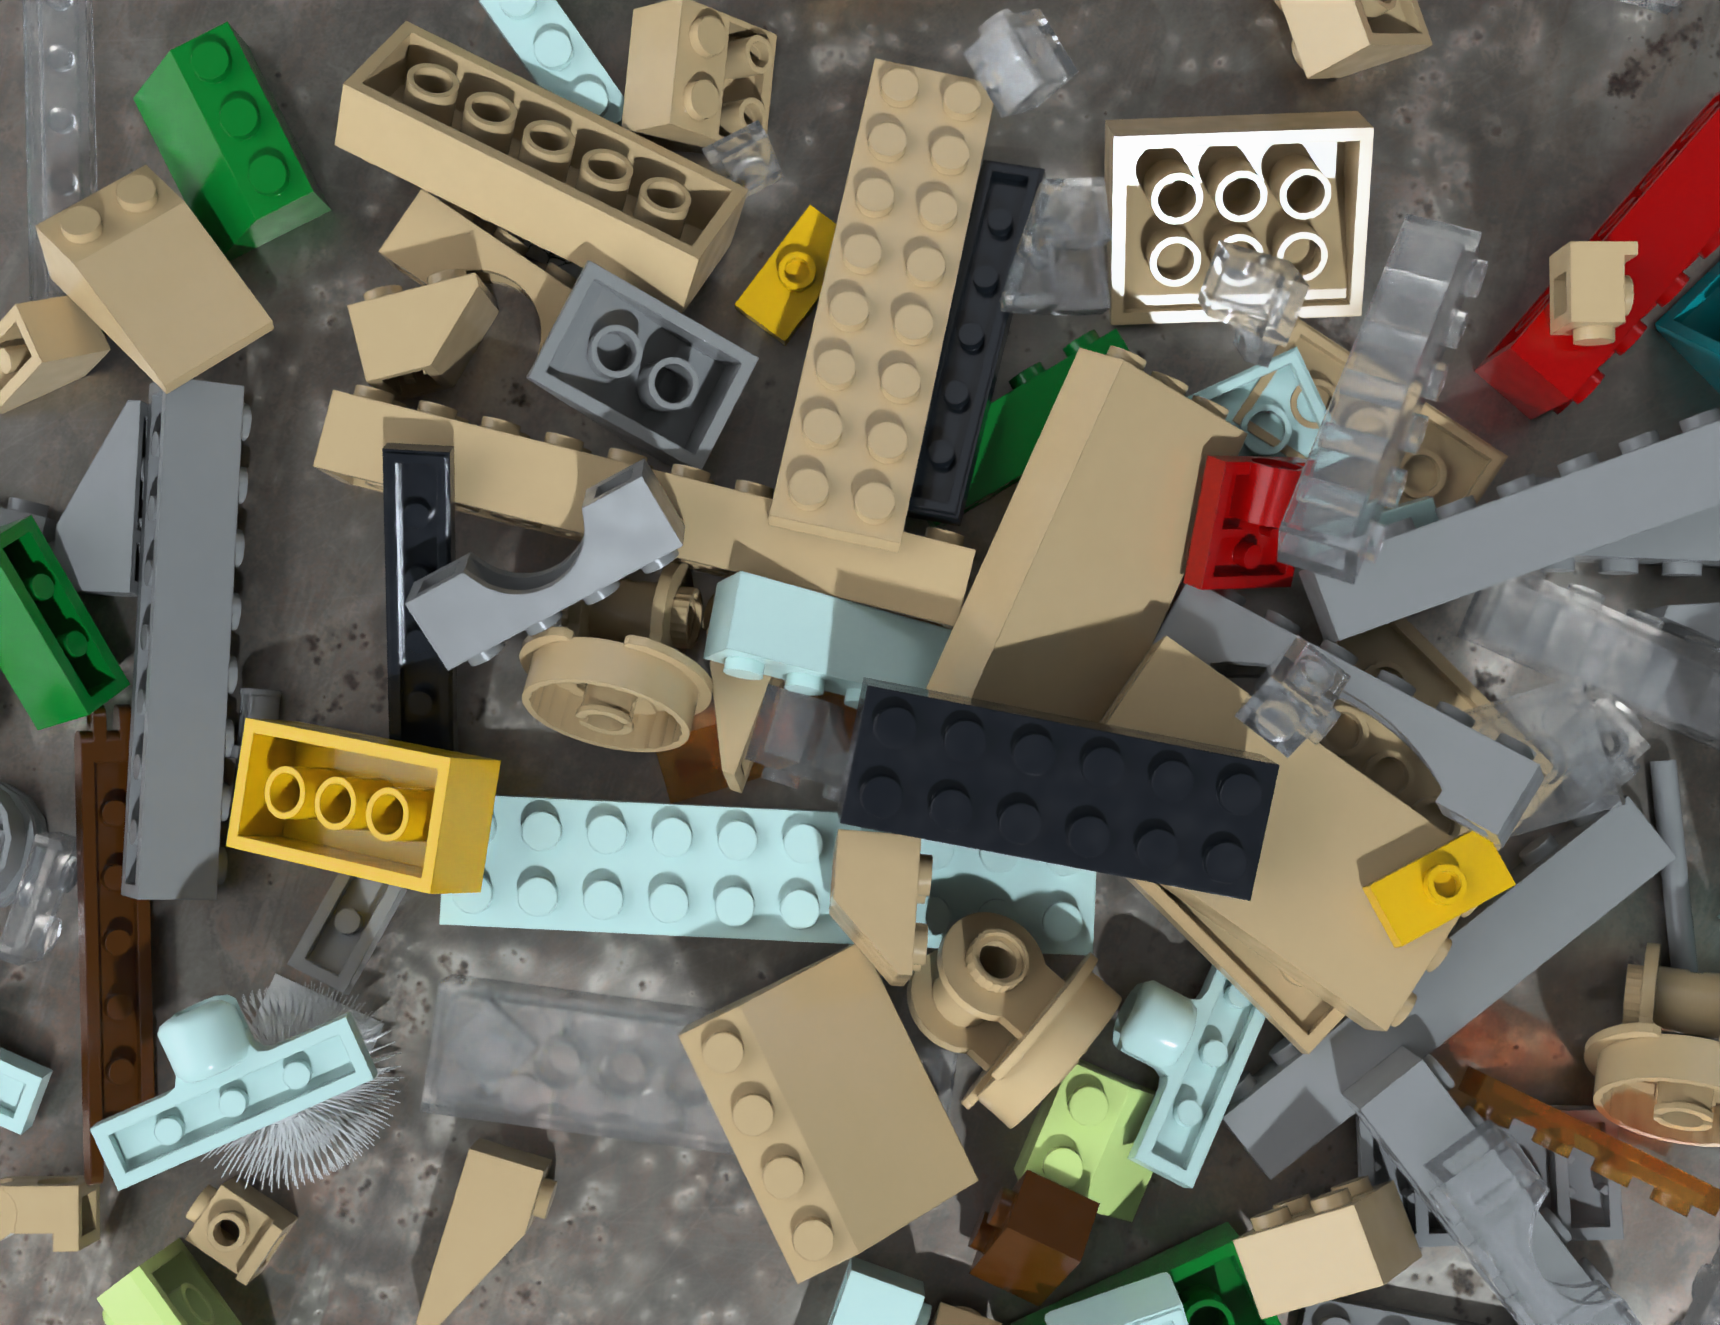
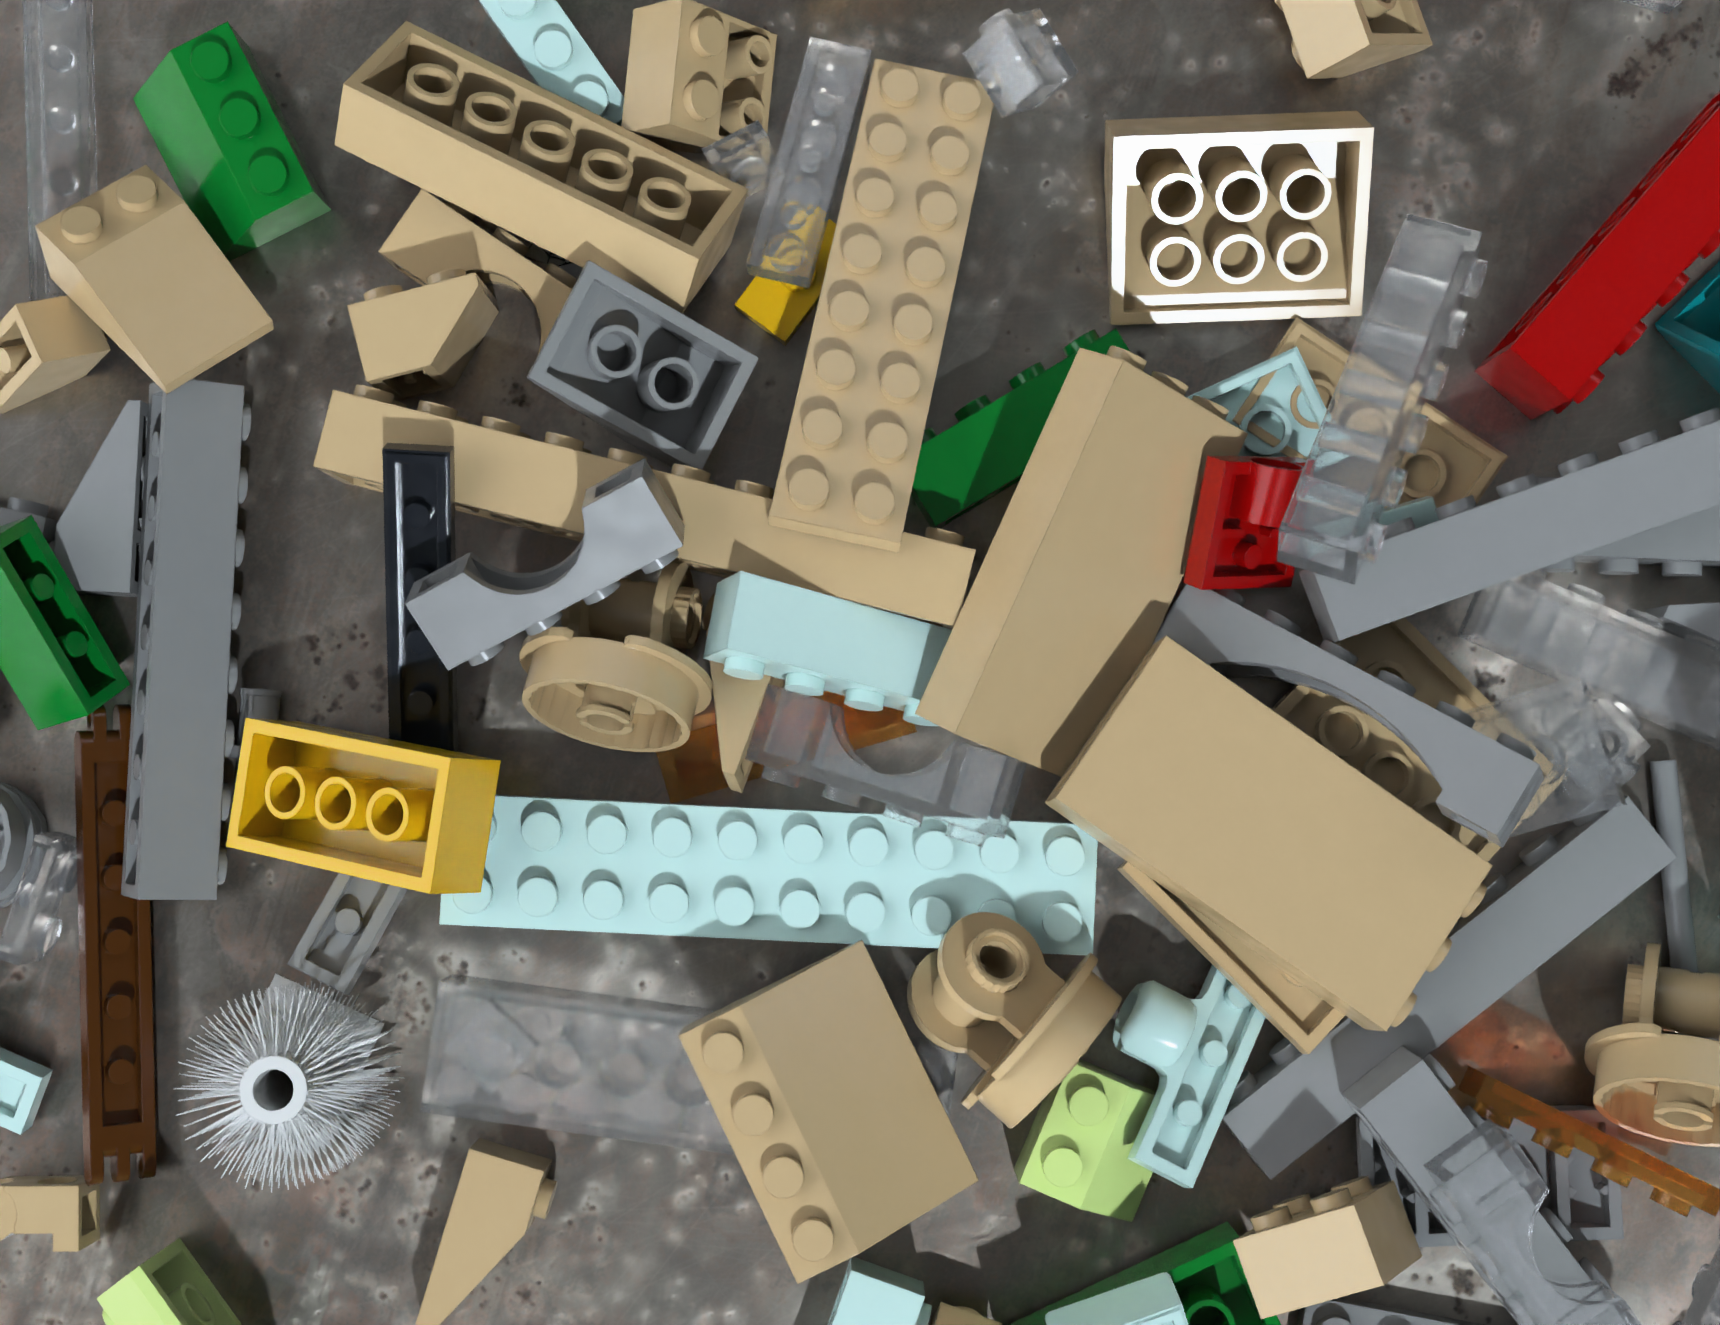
(228, 1087): light aqua plate -> none
(260, 1223): tan brick -> none
(809, 162): none -> clear plate
(876, 898): tan slope -> none
(972, 343): black tile -> none
(1032, 1237): reddish brown brick -> none
(1056, 789): black brick -> none
(1061, 252): clear slope -> none
(1256, 296): clear brick -> none
(1295, 698): clear brick -> none
(1438, 887): yellow plate -> none
(1590, 290): tan brick -> none

